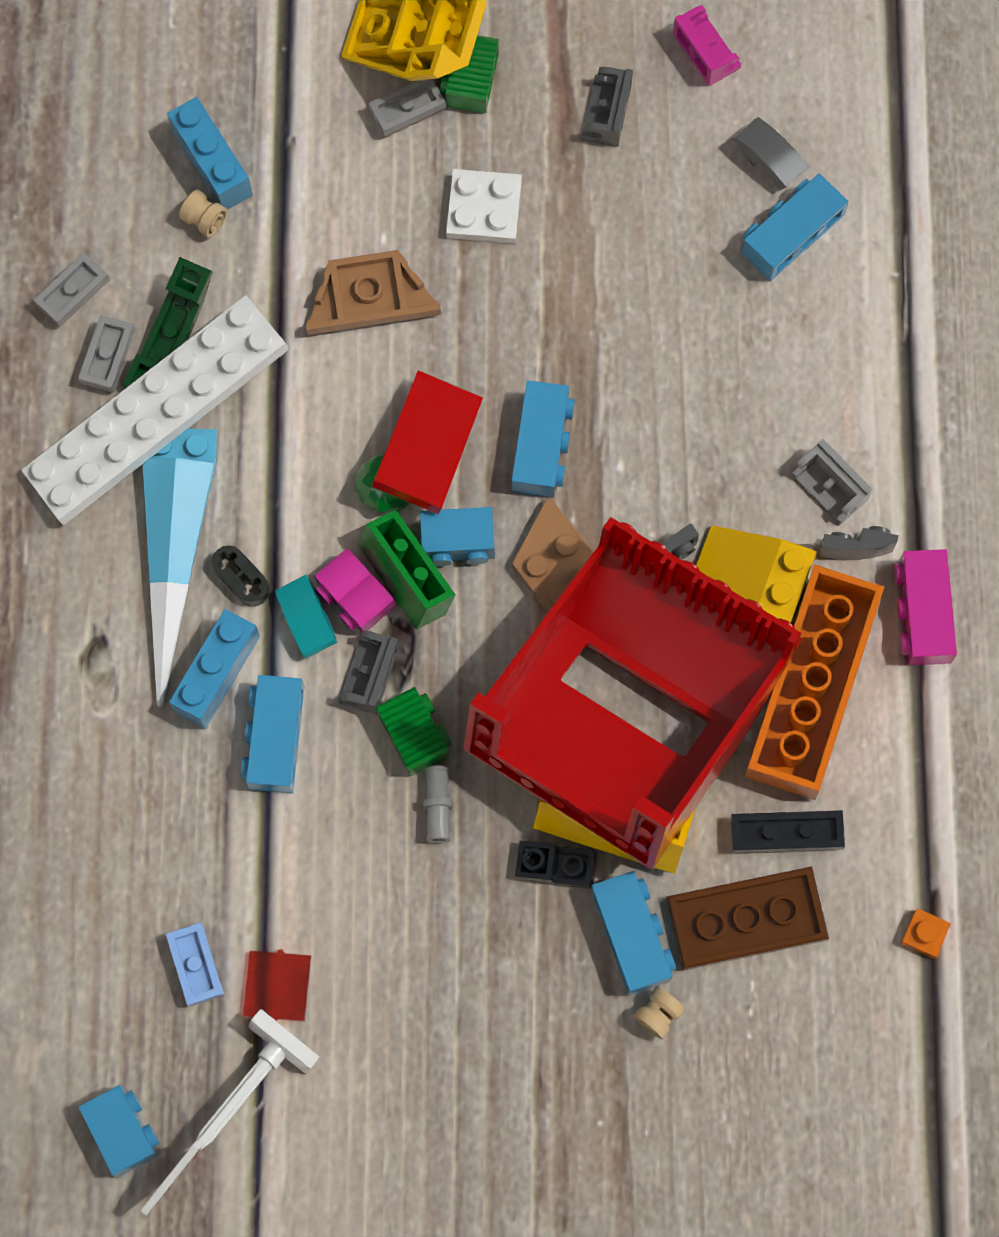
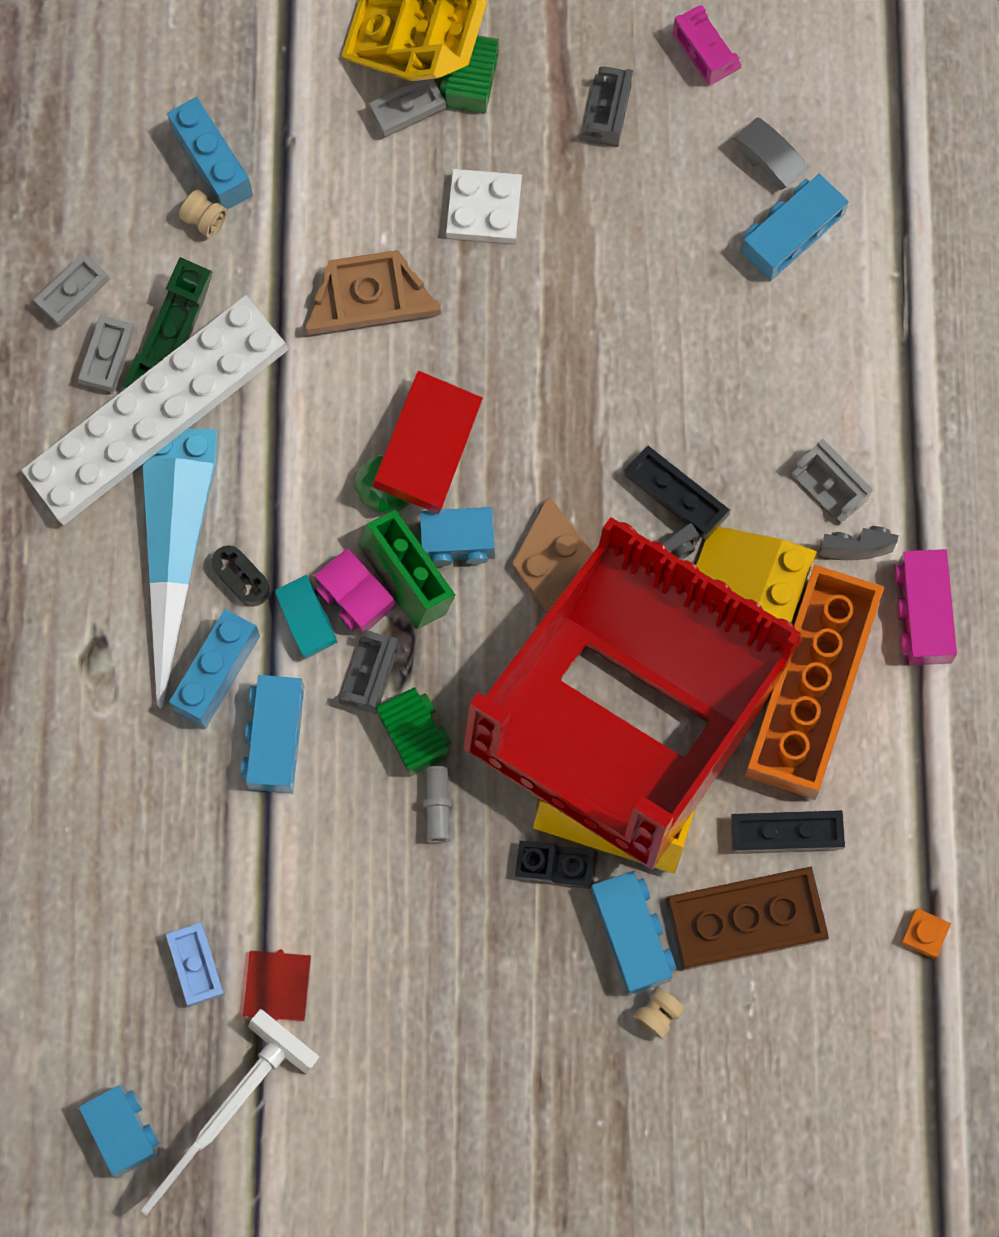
(542, 439): dark azure brick -> none
(677, 492): none -> black plate

